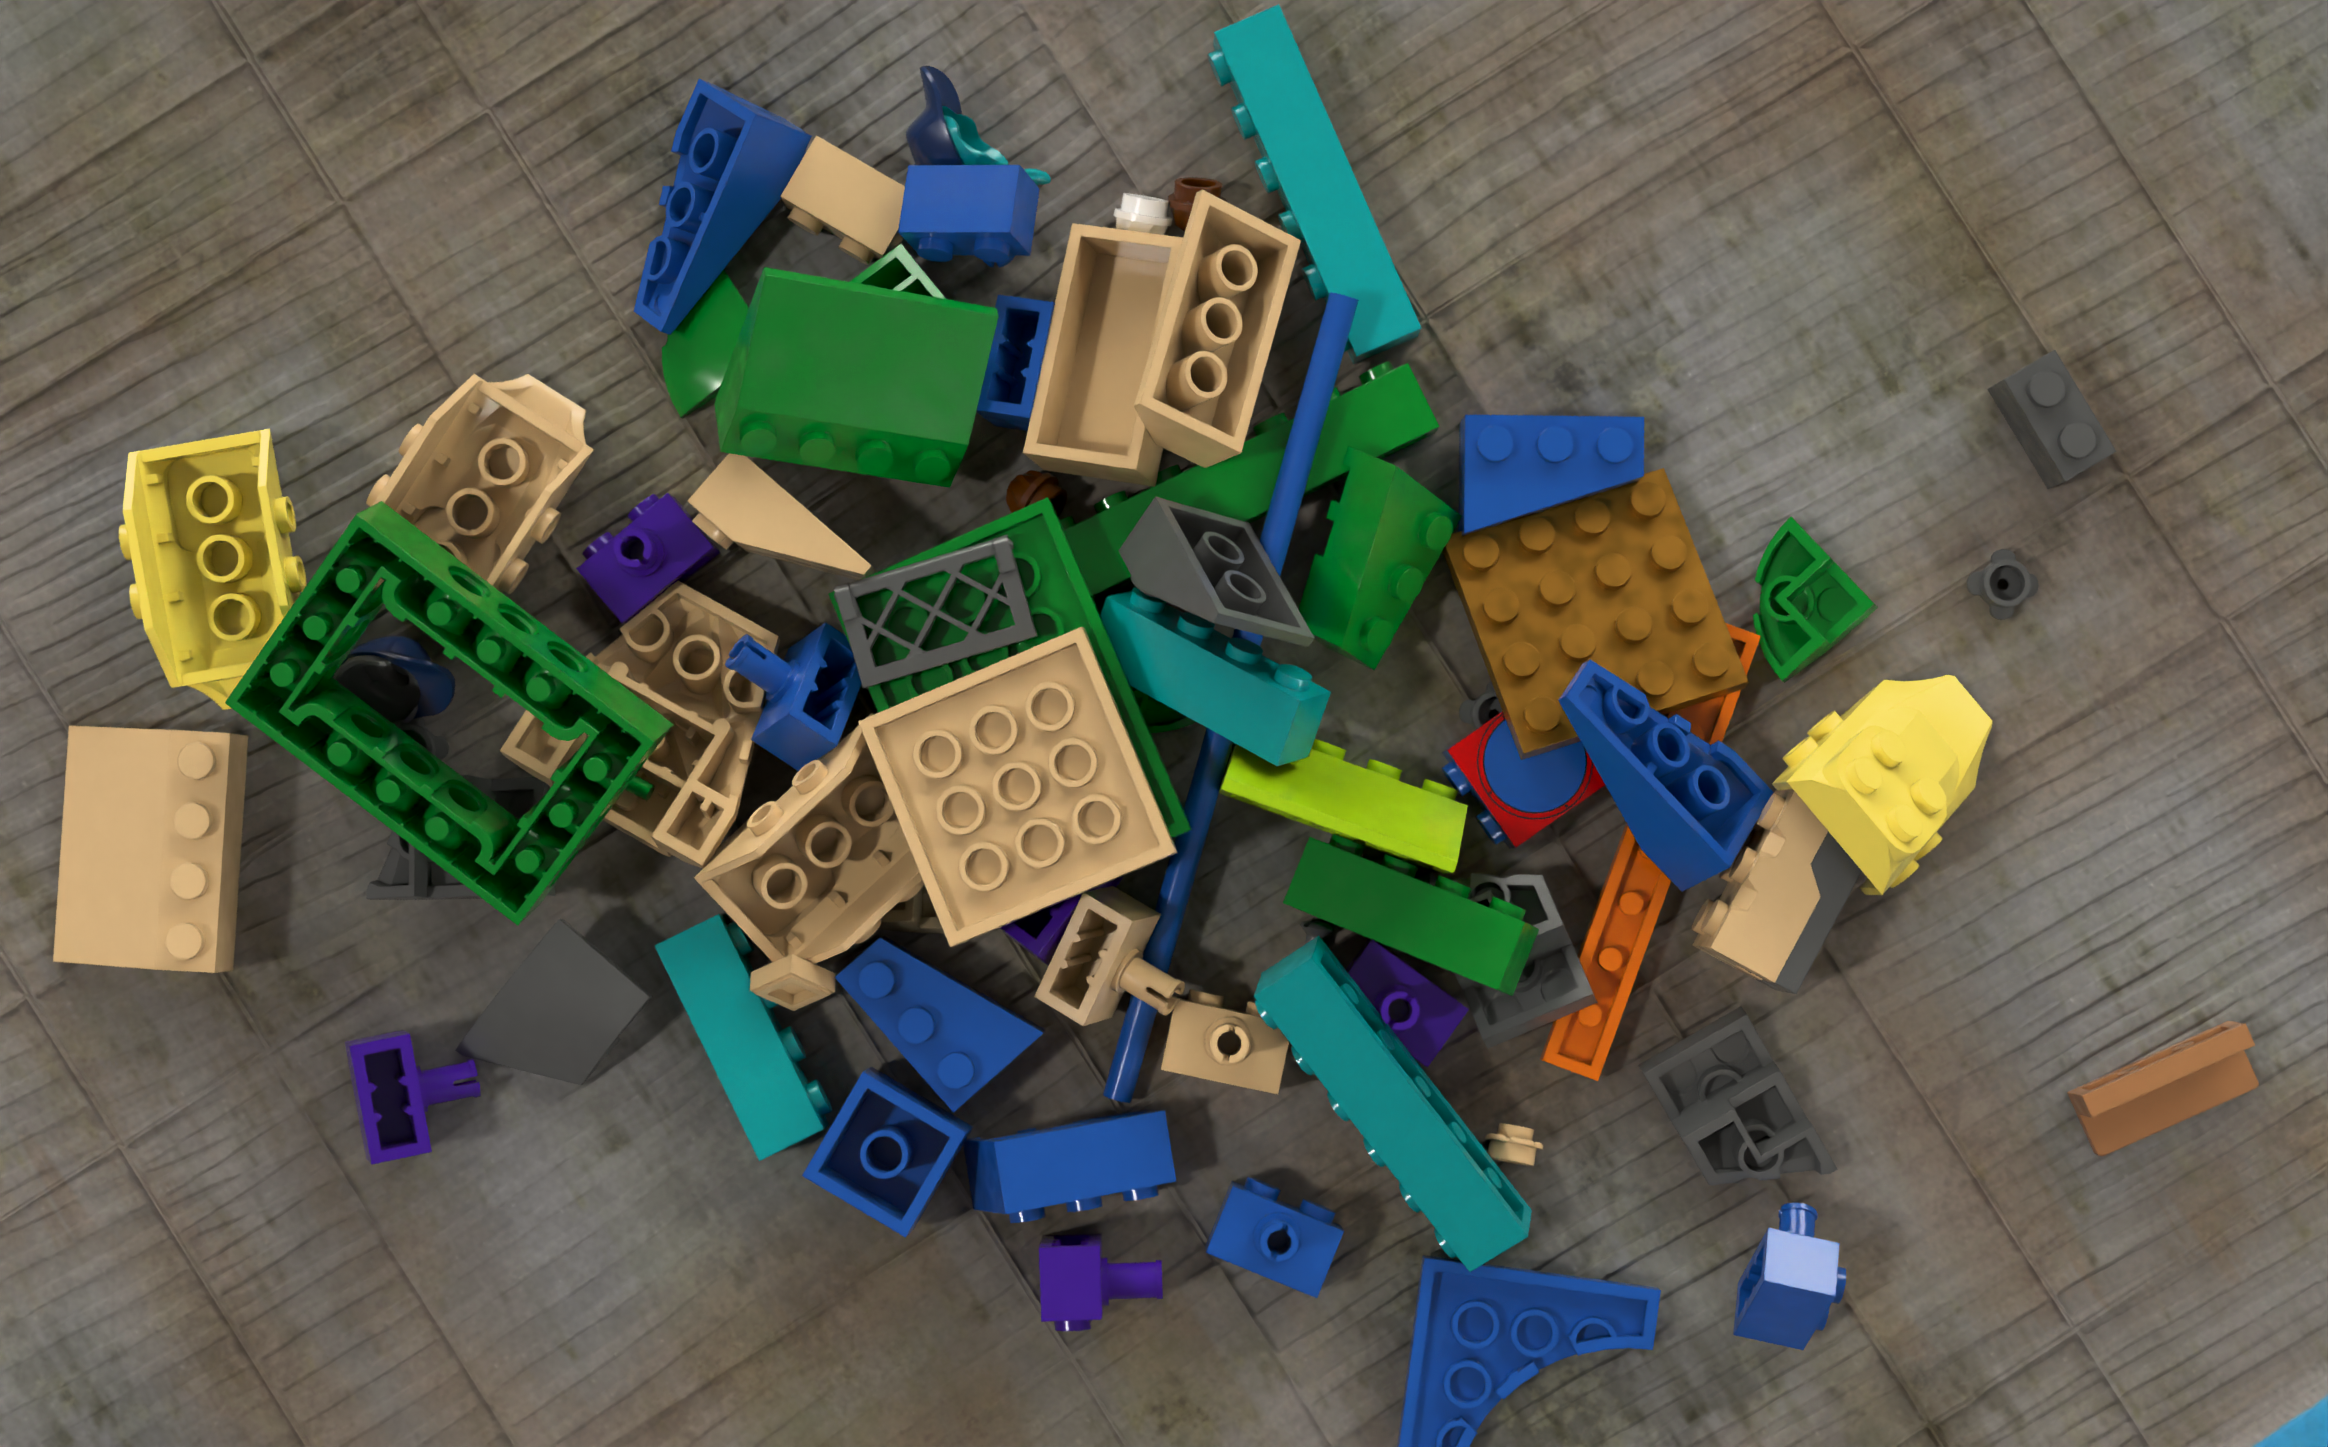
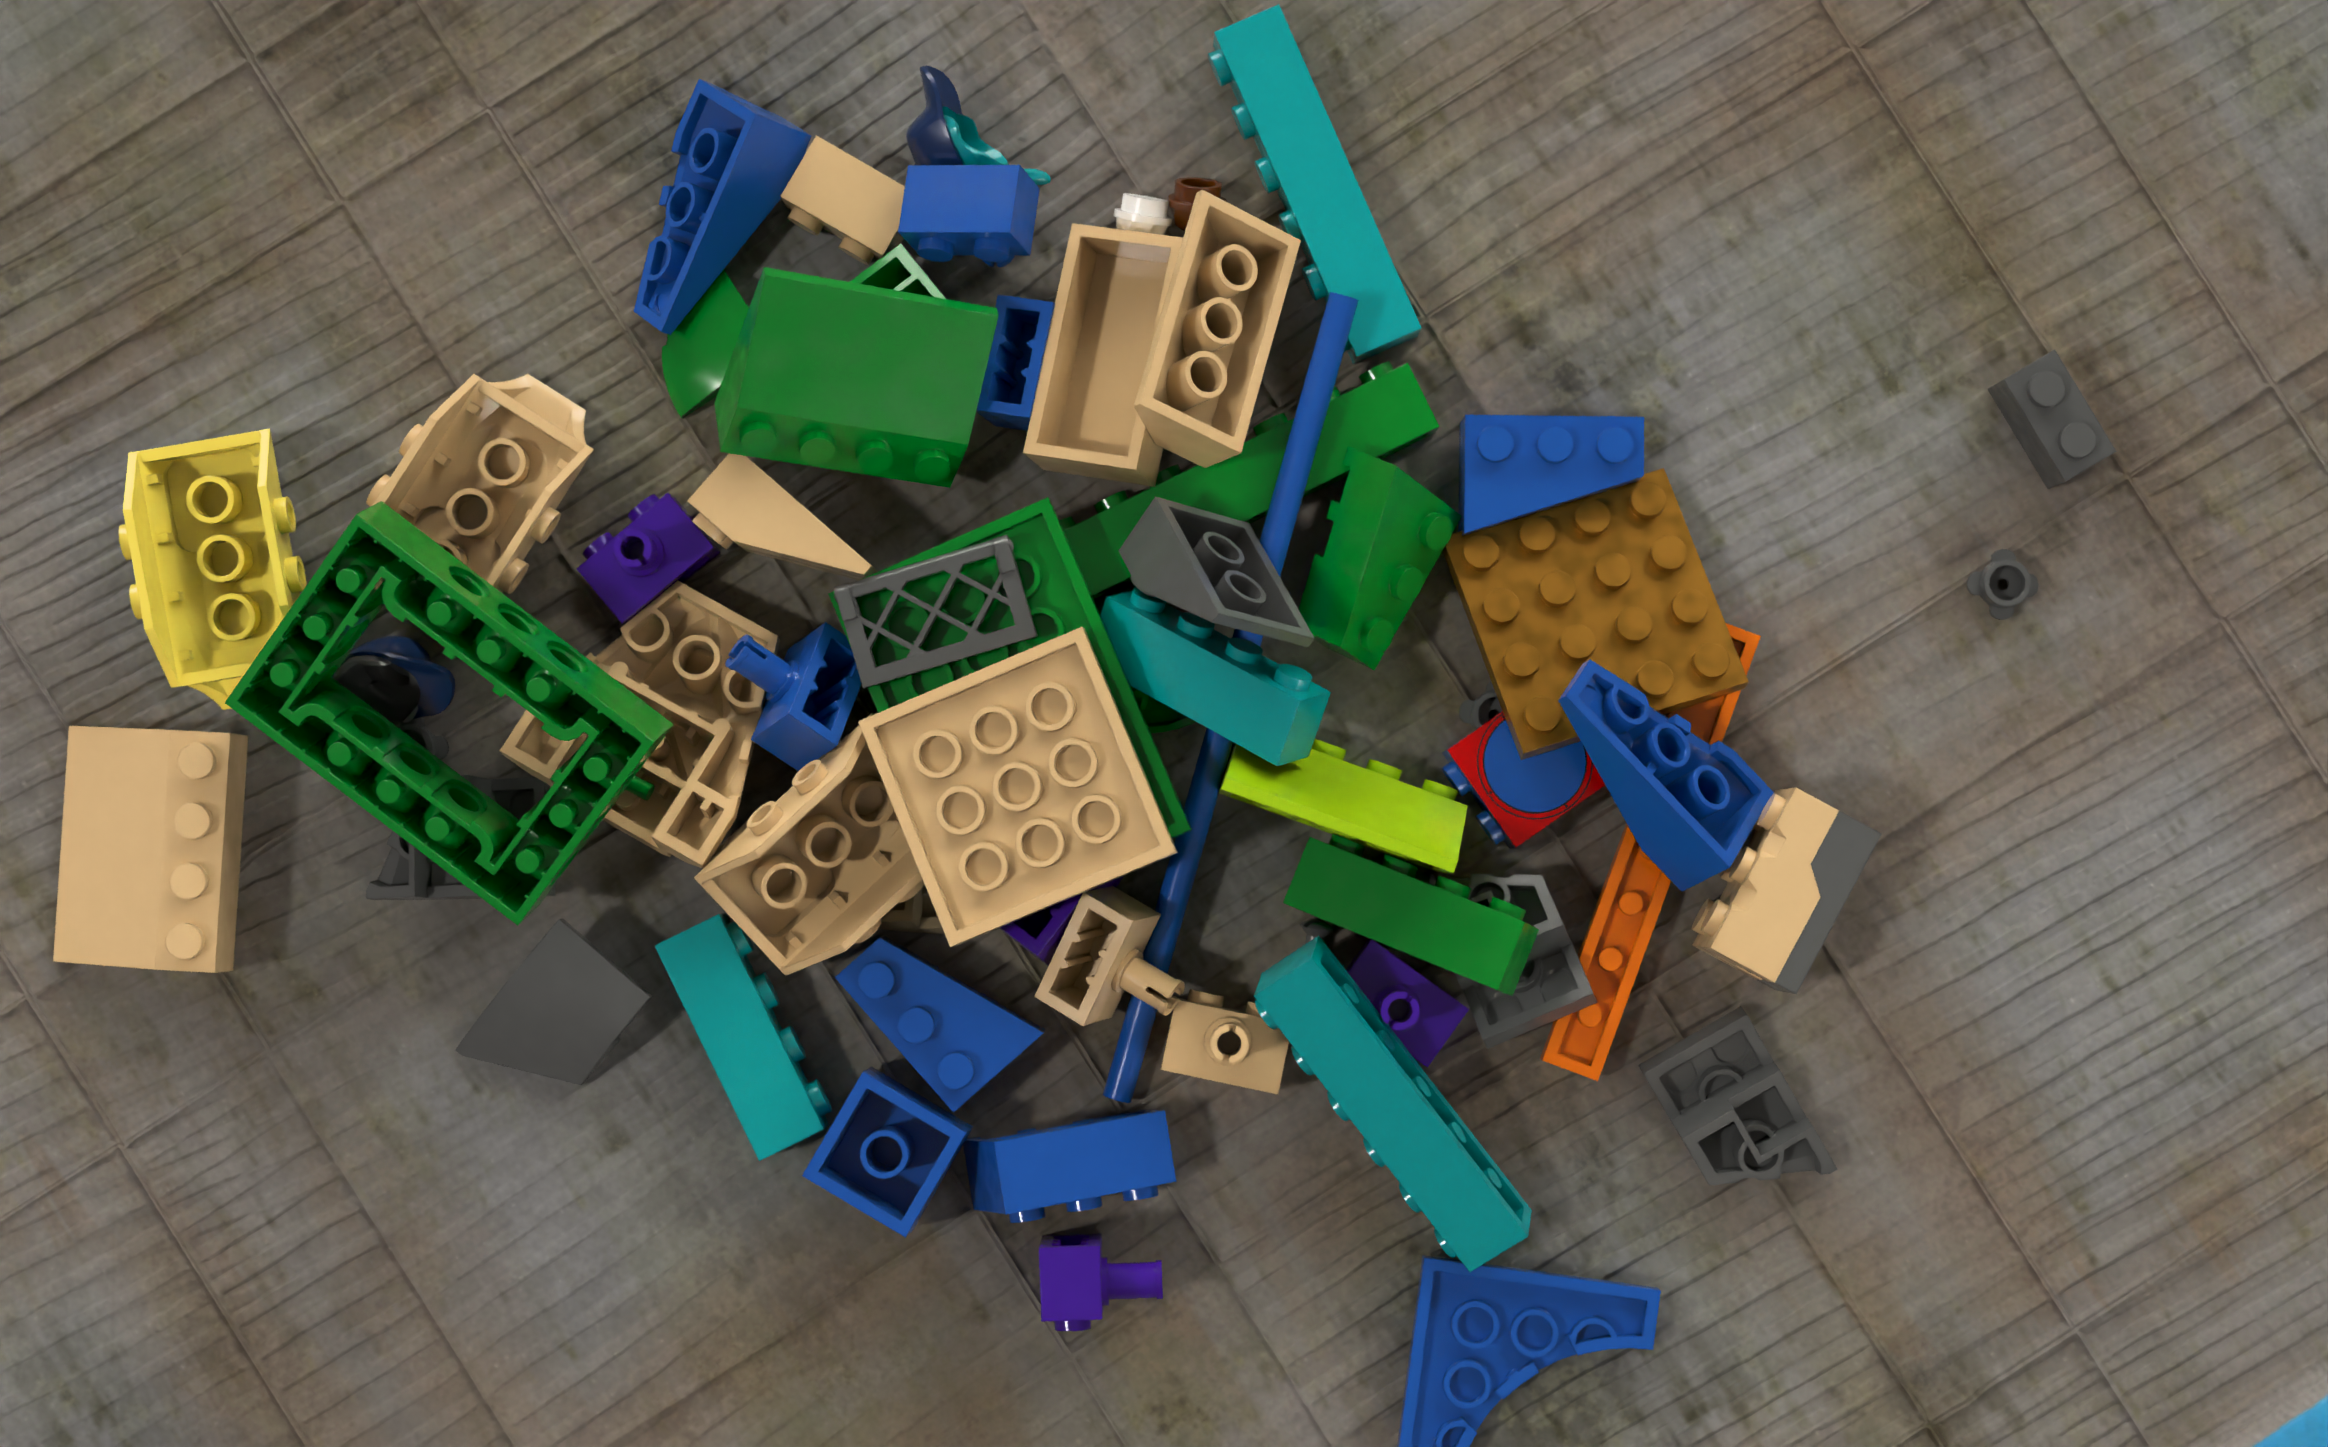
(396, 1094): dark purple brick -> none
(792, 982): tan tile -> none
(1033, 487): reddish brown plate -> none
(1275, 1237): blue brick -> none
(1513, 1145): tan plate -> none
(1789, 1282): blue brick -> none
(1803, 601): green brick -> none
(1890, 772): light yellow slope -> none
(2165, 1087): medium nougat panel -> none

